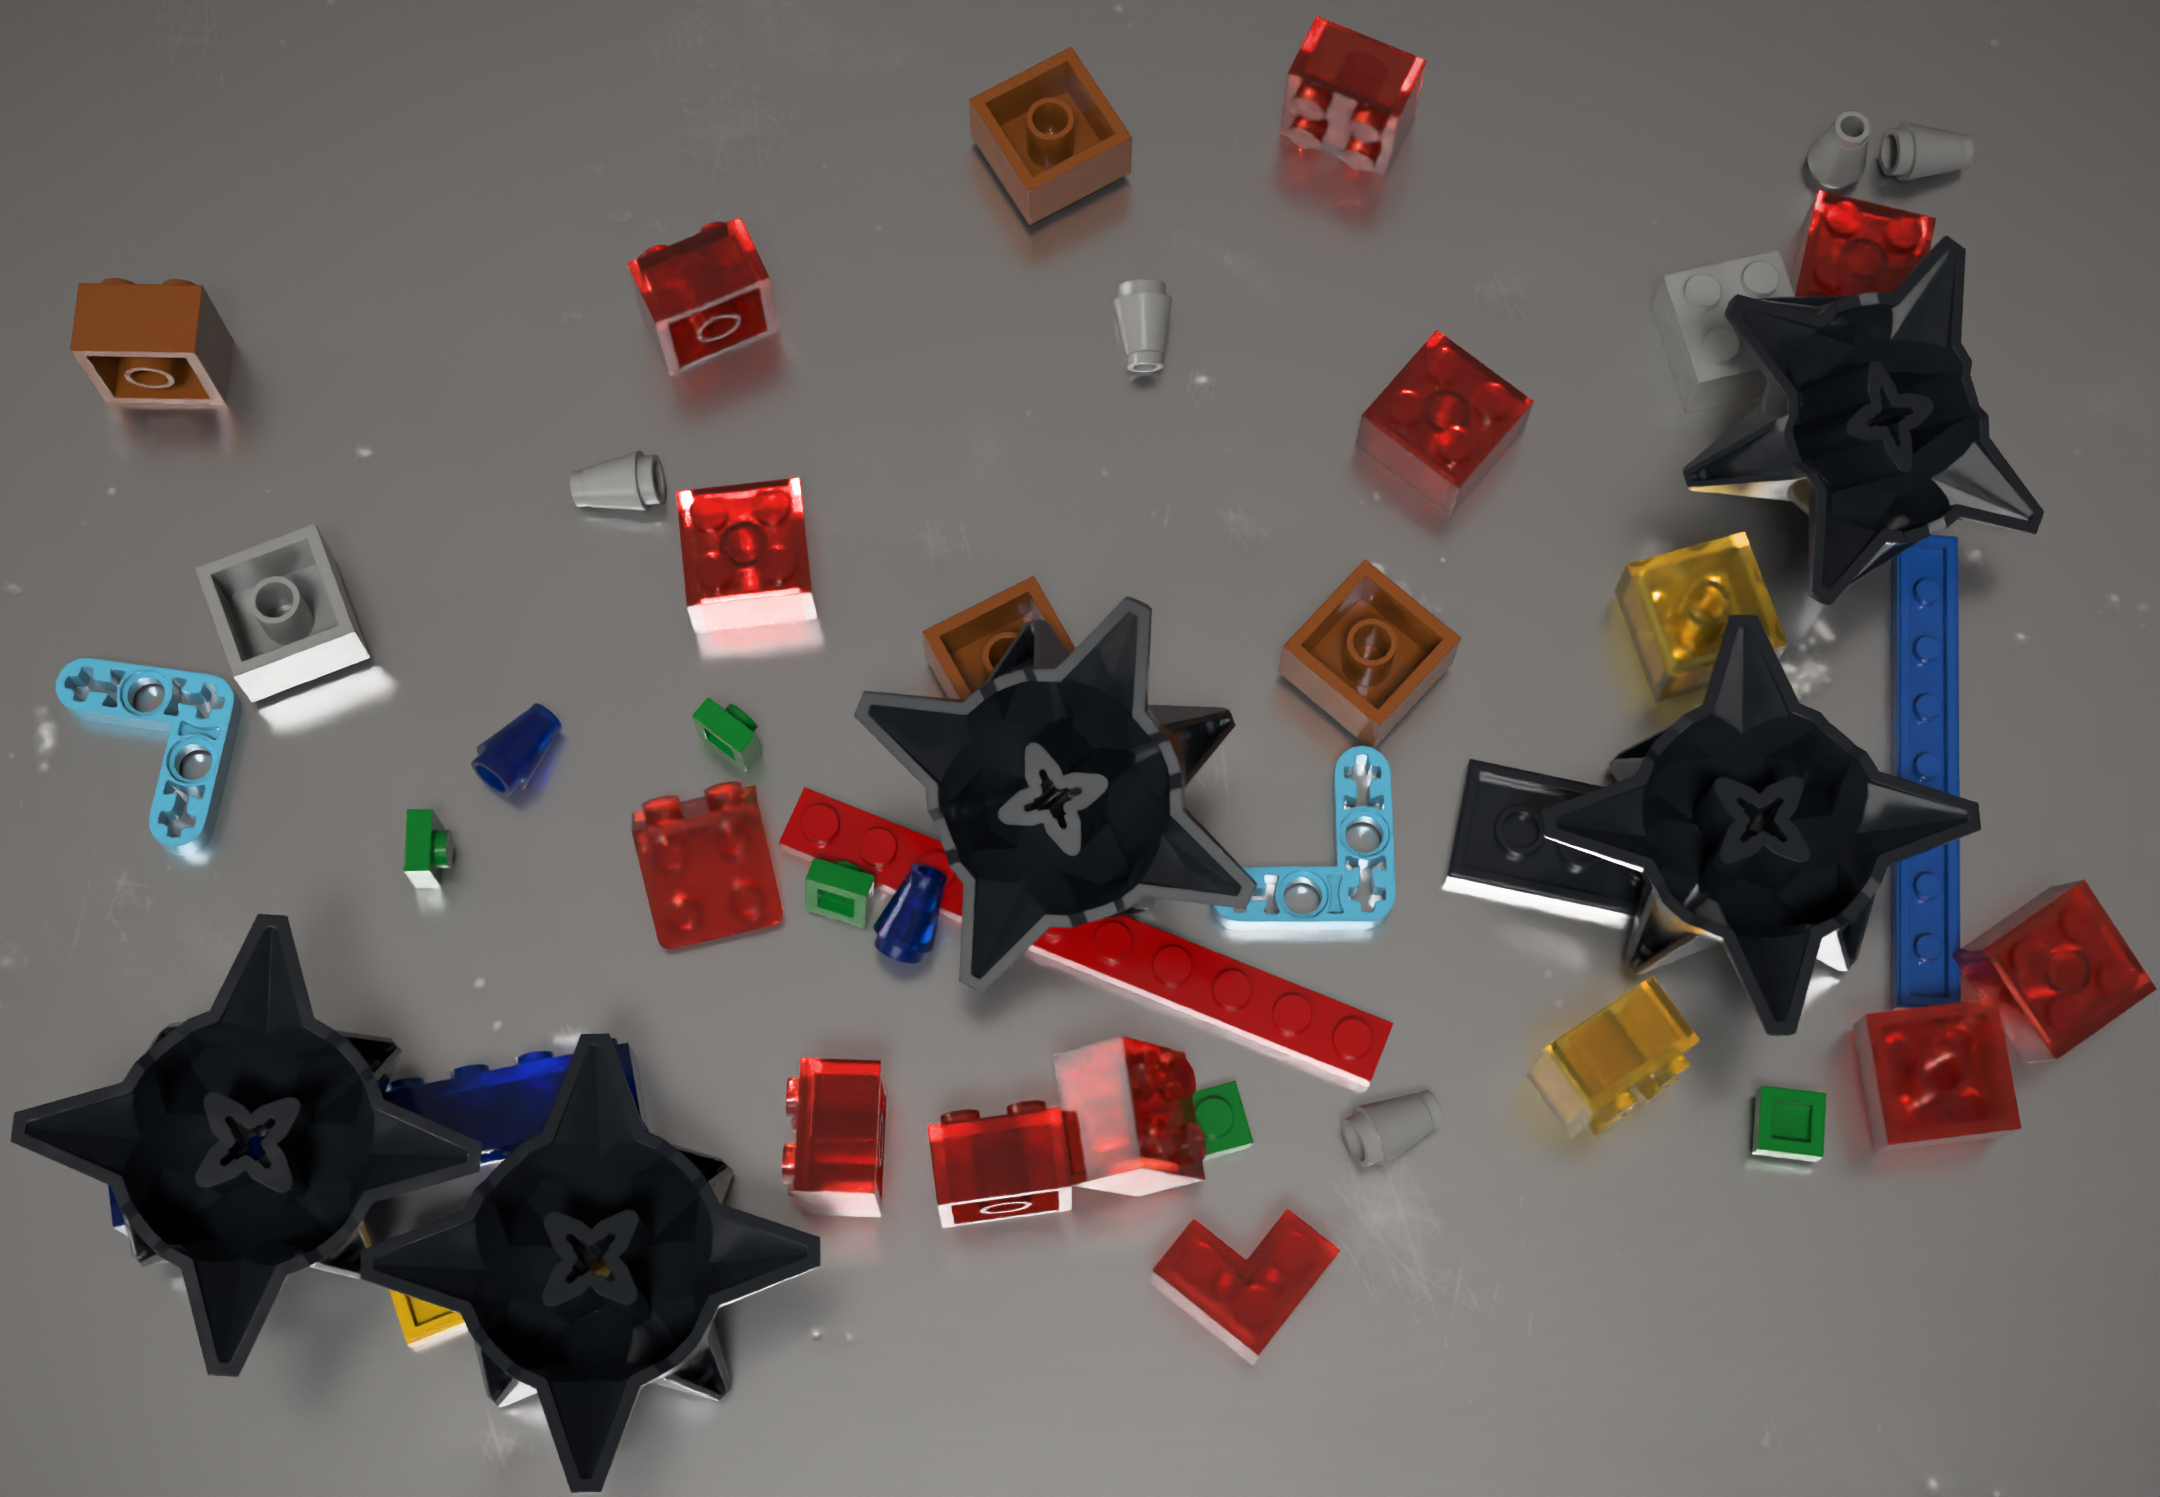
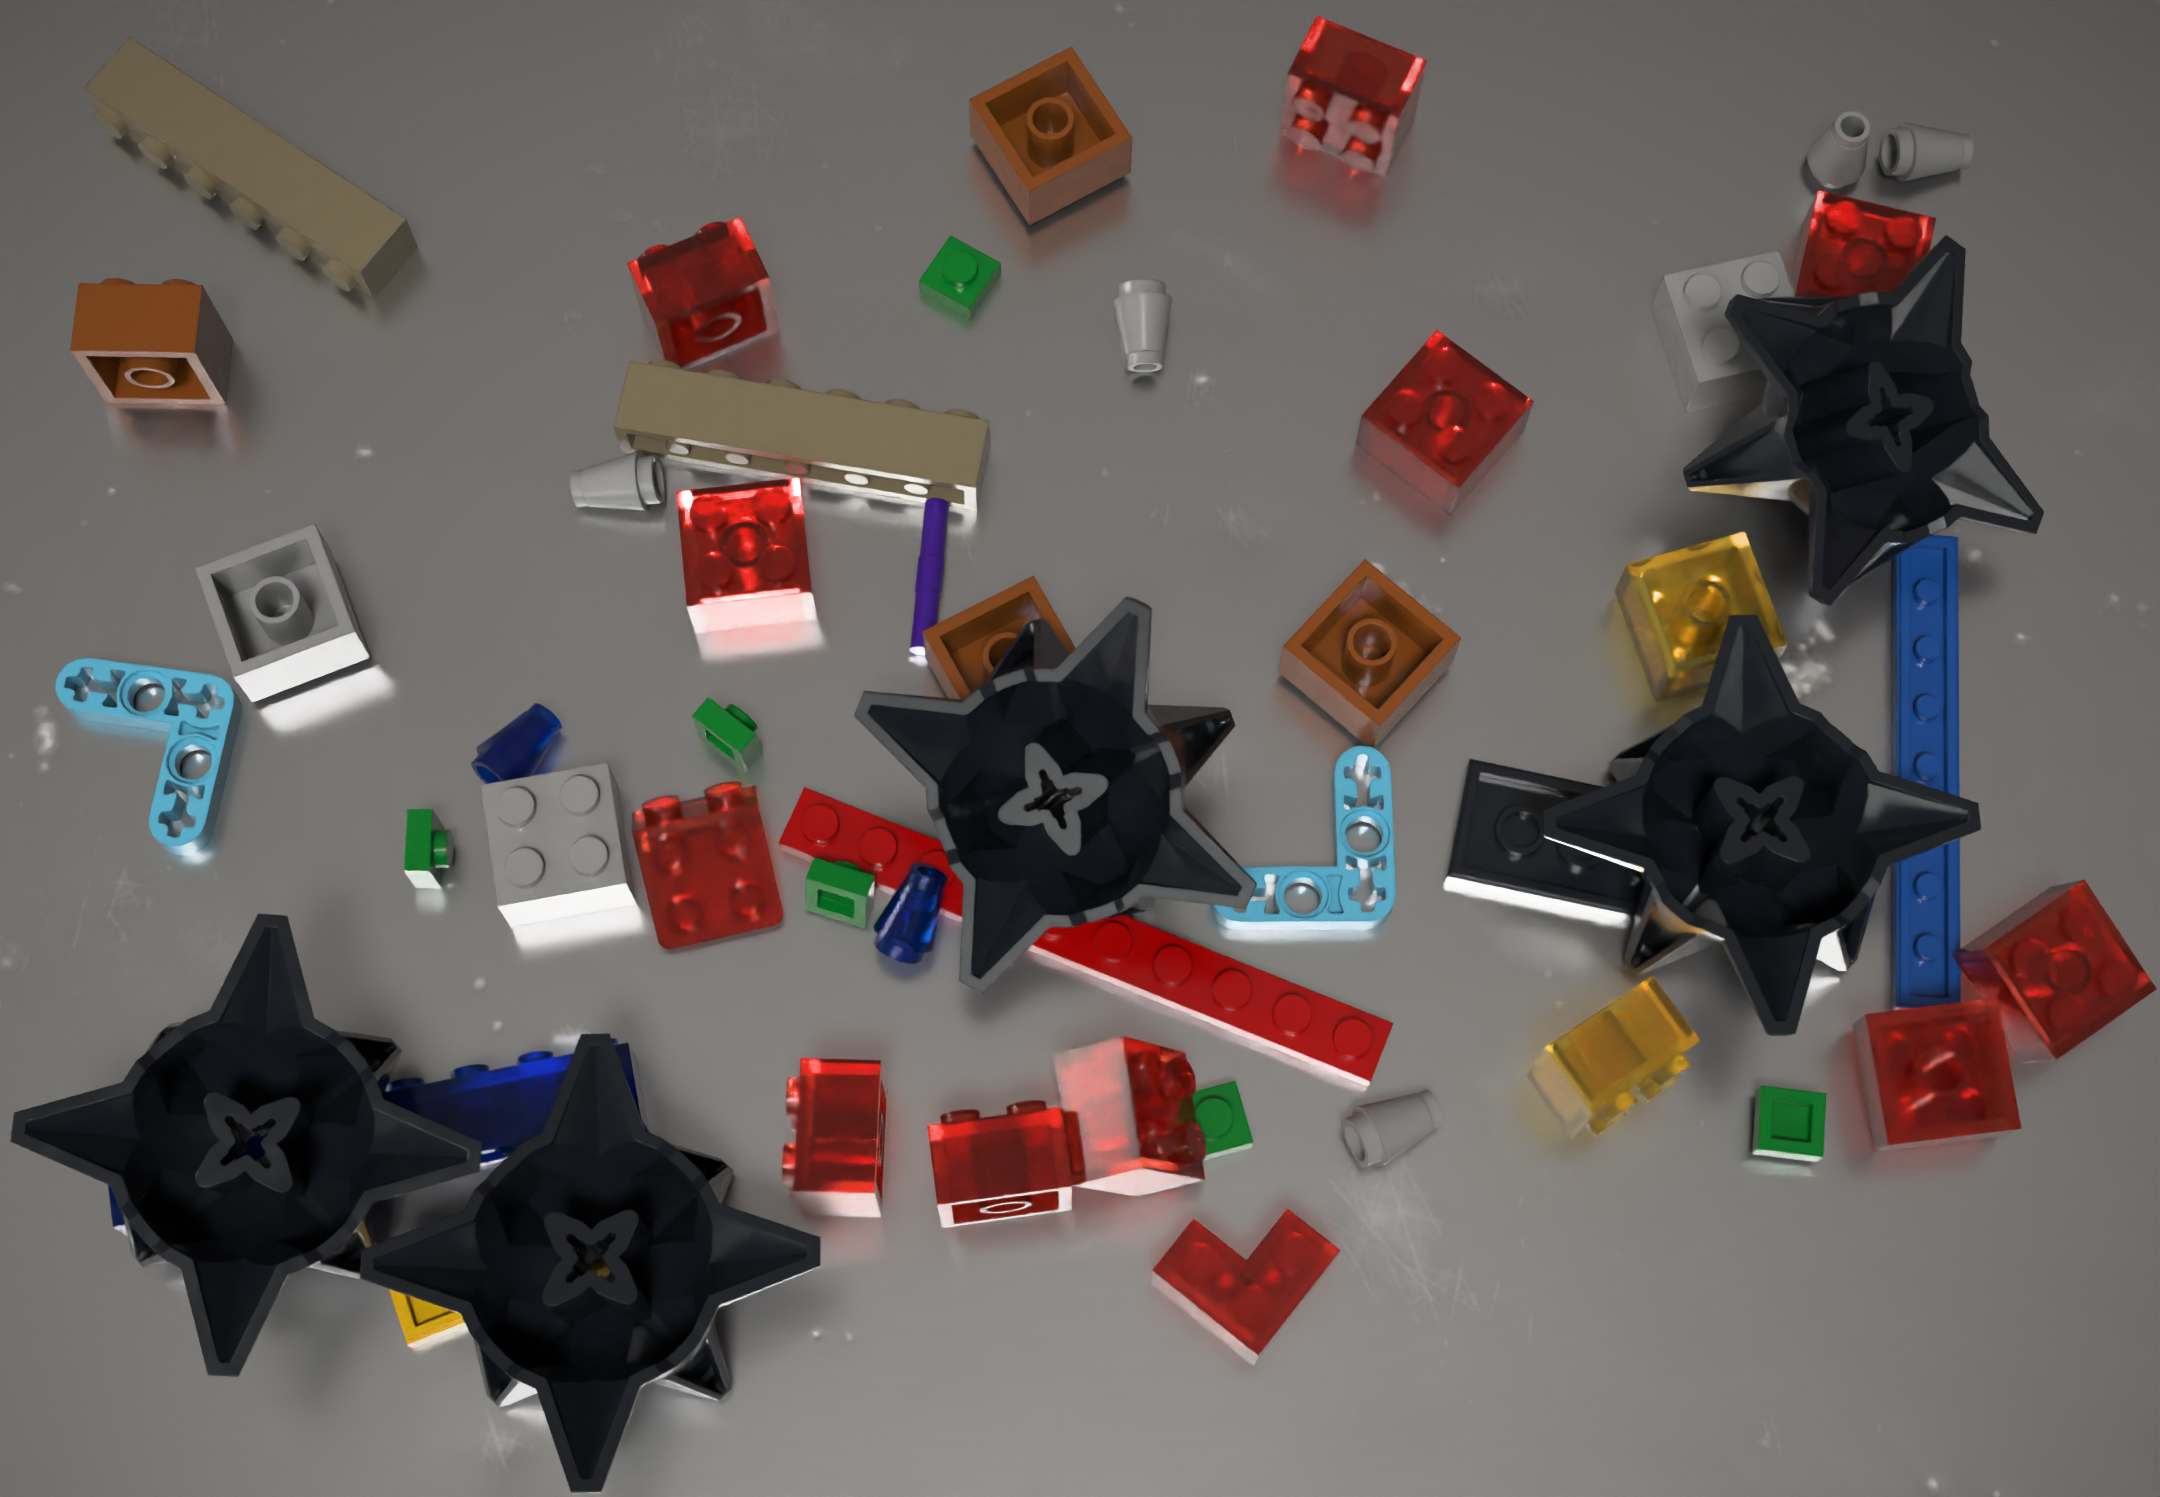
(250, 168): none -> dark tan brick
(558, 844): none -> light grey brick
(803, 434): none -> dark tan brick
(929, 571): none -> dark purple piece
(960, 277): none -> green plate

